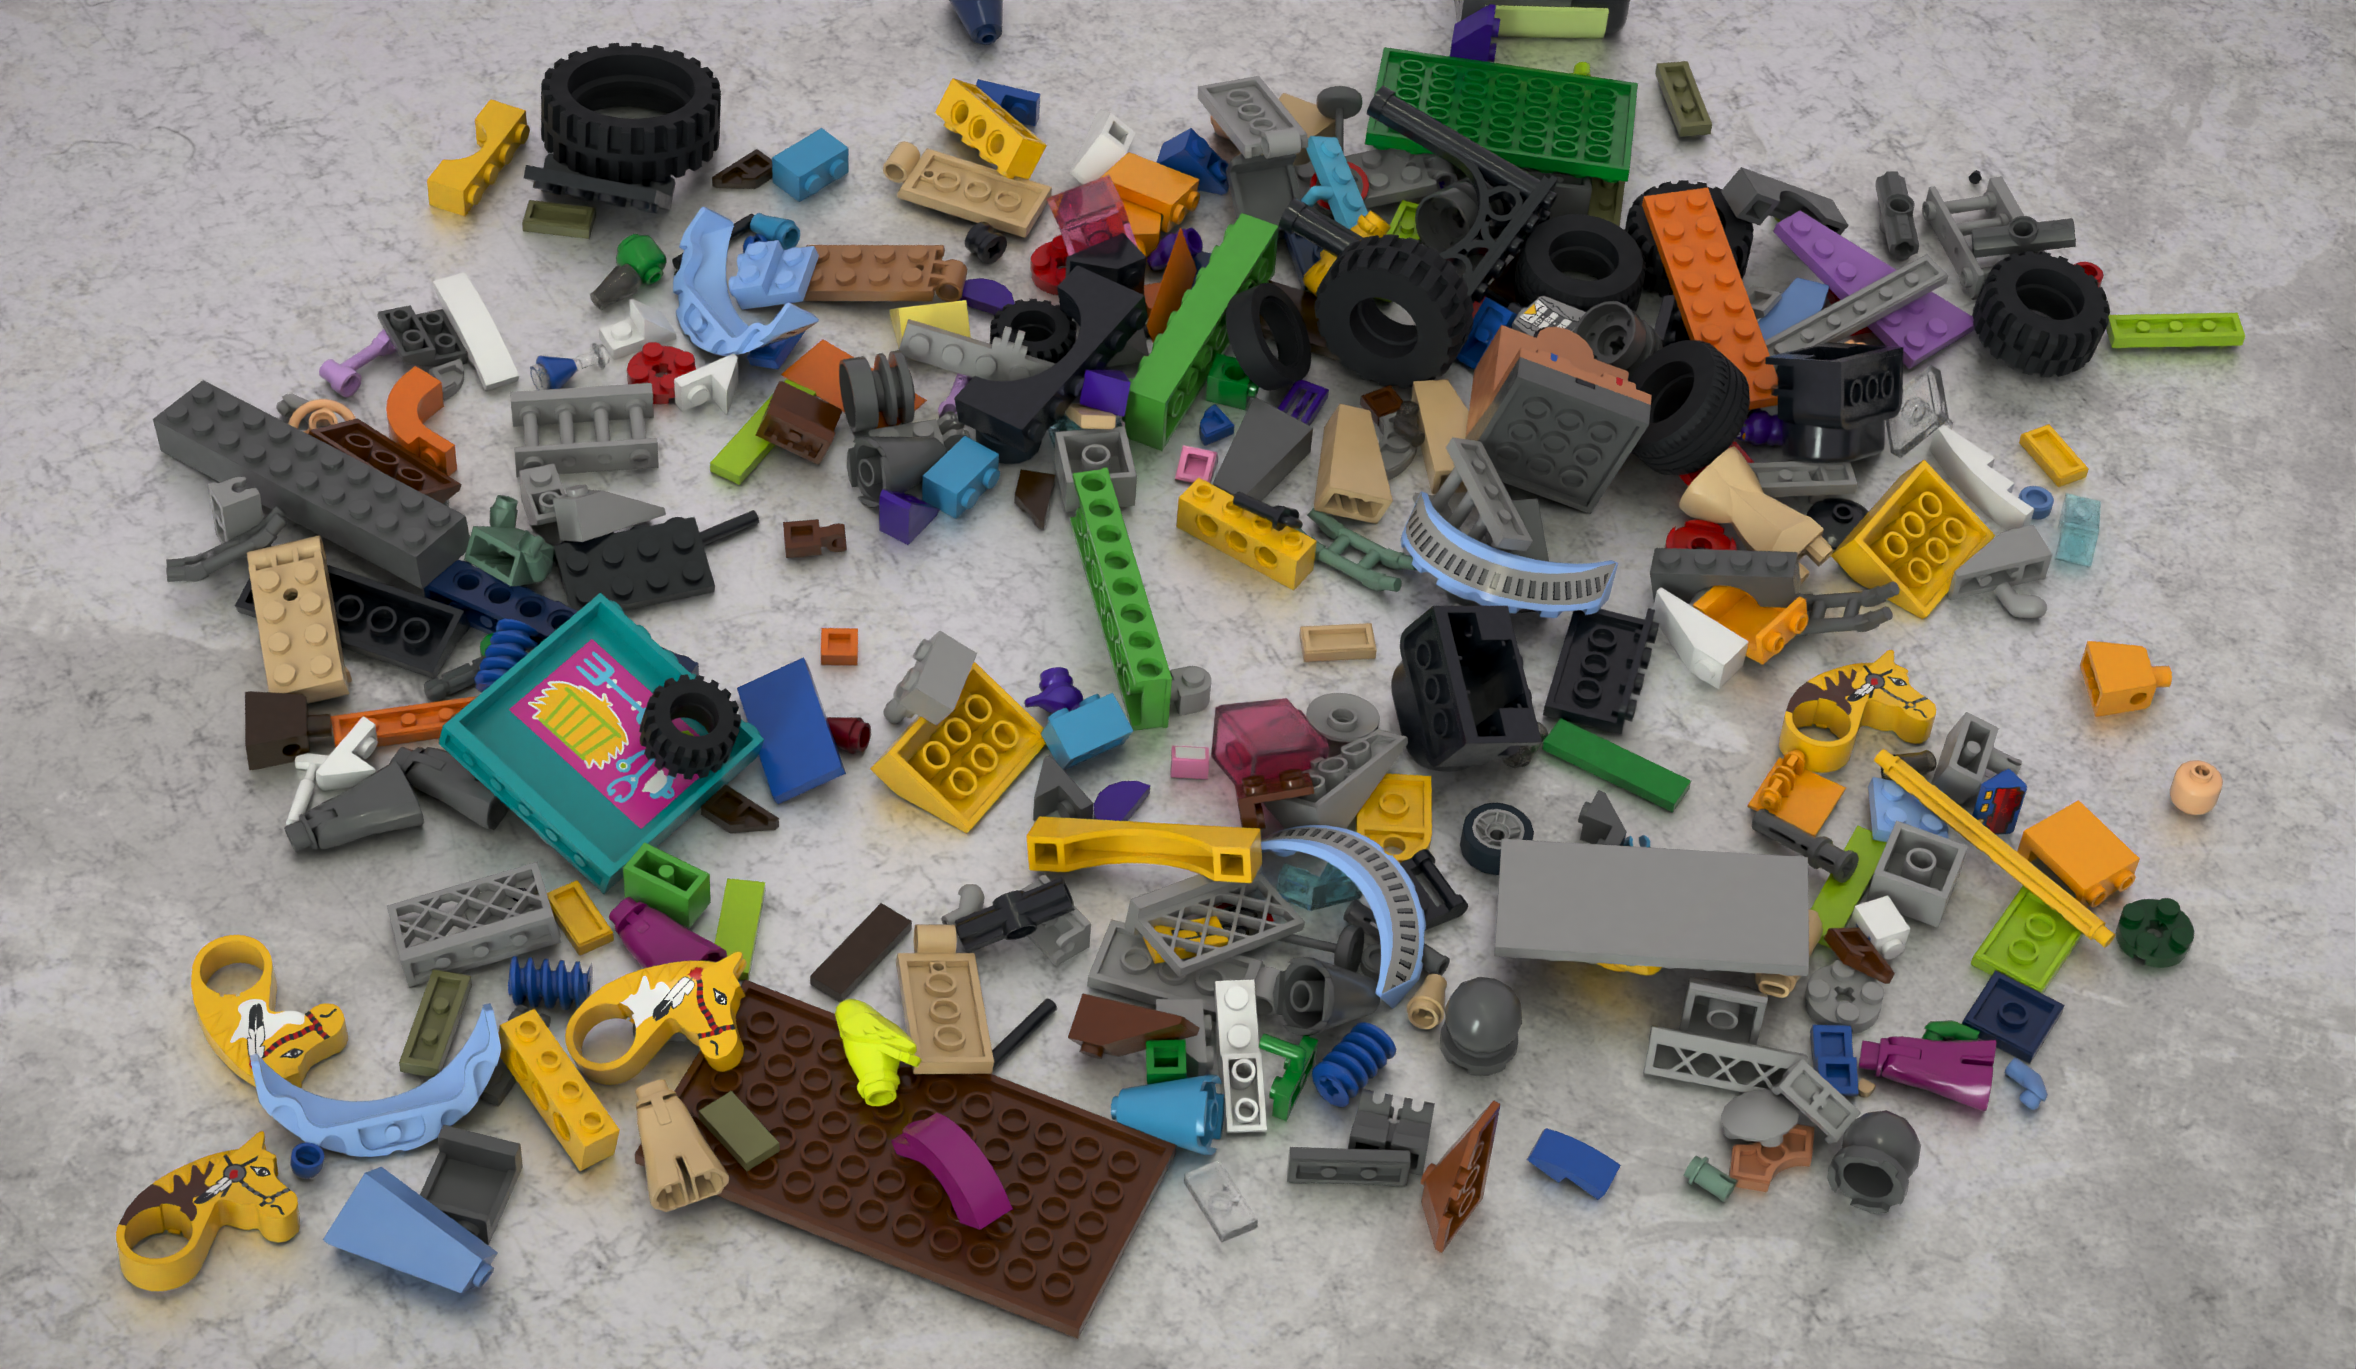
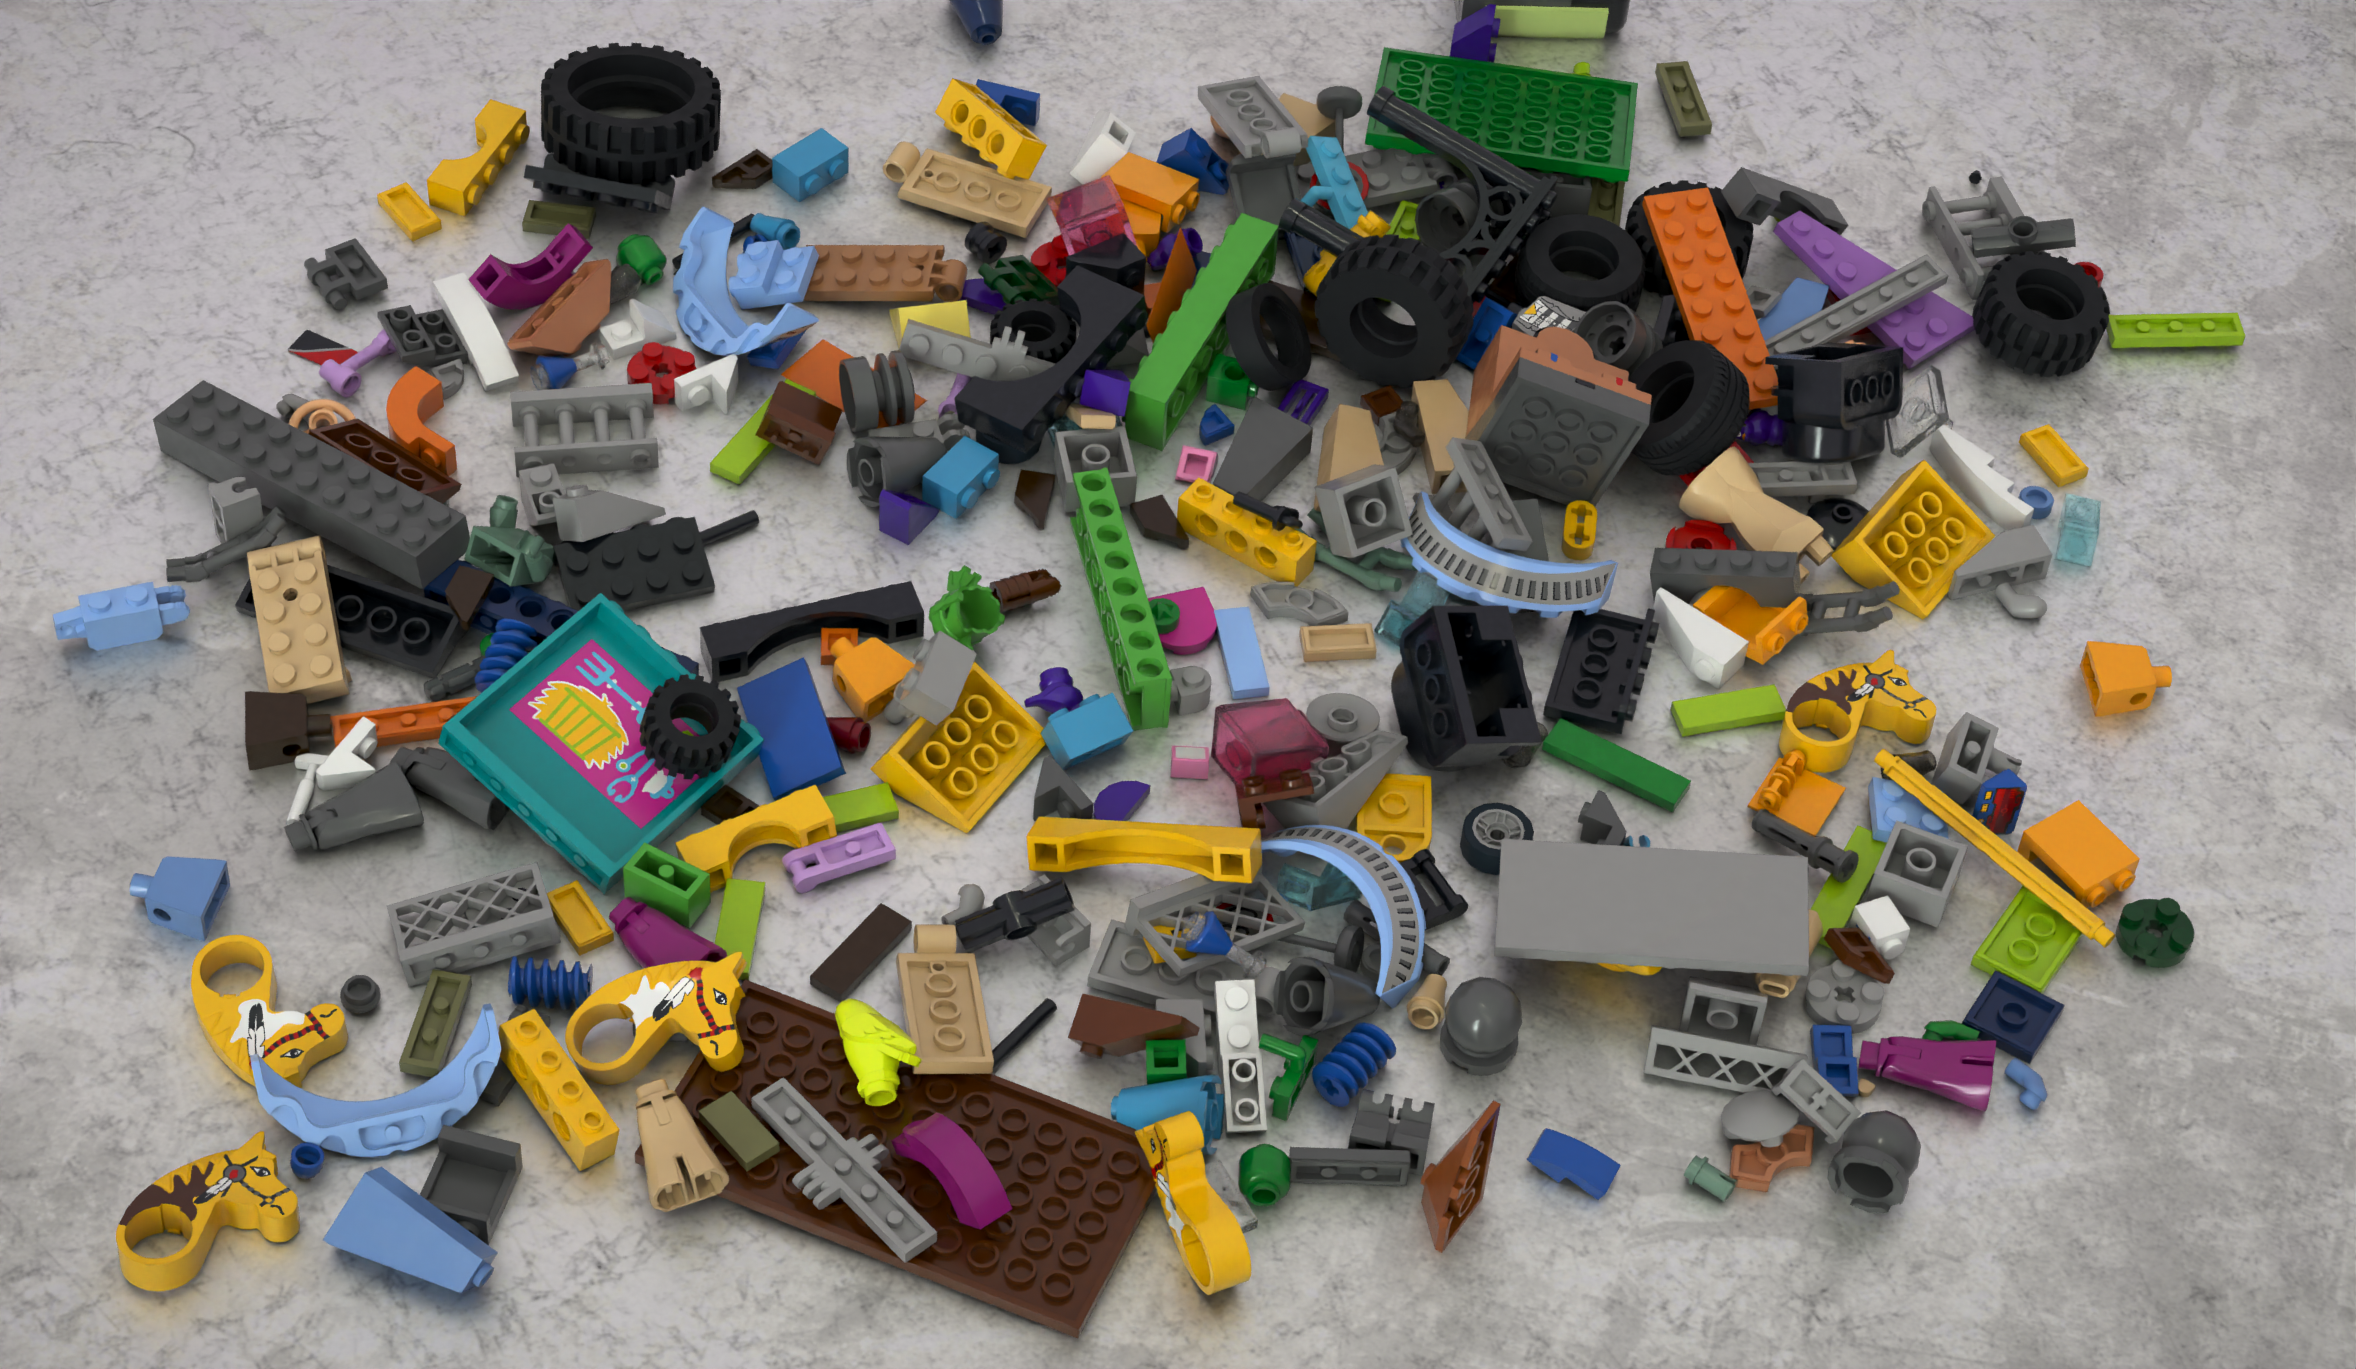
(122, 615): none -> light blue hinge
(184, 894): none -> medium blue torso
(320, 349): none -> sticker
(355, 272): none -> dark grey plate
(360, 994): none -> dark grey plate
(409, 211): none -> yellow tile
(468, 592): none -> dark brown tile
(533, 281): none -> magenta arch
(568, 313): none -> nougat wedge
(739, 645): none -> black arch
(792, 821): none -> yellow arch
(807, 538): reddish brown plate -> none
(839, 856): none -> lavender plate
(843, 1170): none -> light grey hinge
(862, 807): none -> lime tile
(867, 675): none -> light orange torso
(966, 610): none -> bright green helmet
(1017, 280): none -> dark green plate
(1024, 589): none -> reddish brown hinge
(1158, 521): none -> dark brown tile
(1165, 614): none -> green tile
(1196, 622): none -> dark pink tile
(1196, 1215): none -> yellow animal
(1208, 936): none -> piece
(1241, 653): none -> light blue tile
(1264, 1174): none -> green head
(1308, 606): none -> light grey tile
(1363, 511): none -> light grey brick
(1418, 599): none -> clear light blue slope
(1584, 530): none -> yellow beam
(1728, 710): none -> lime tile
(1897, 215): dark grey piece -> none
(2196, 787): light nougat head -> none

